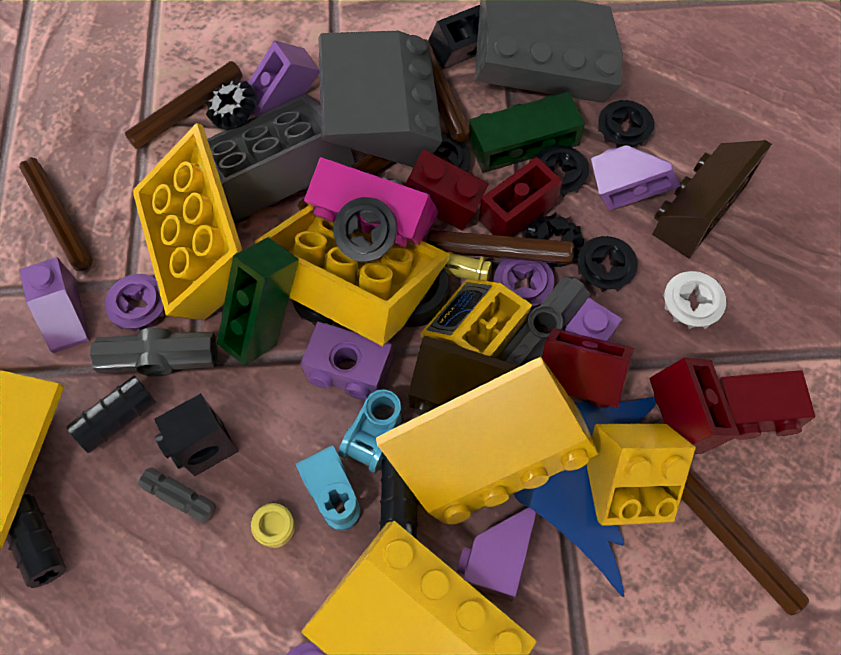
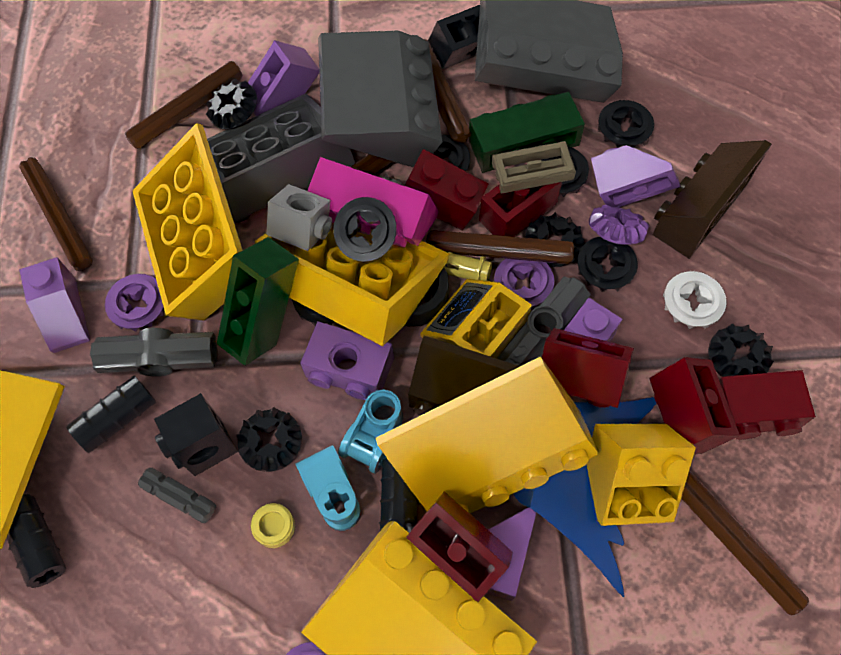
(270, 457): none -> black gear
(298, 217): none -> light grey brick
(461, 546): none -> dark red brick
(535, 172): none -> dark tan tile
(618, 225): none -> medium lavender gear
(722, 350): none -> black gear

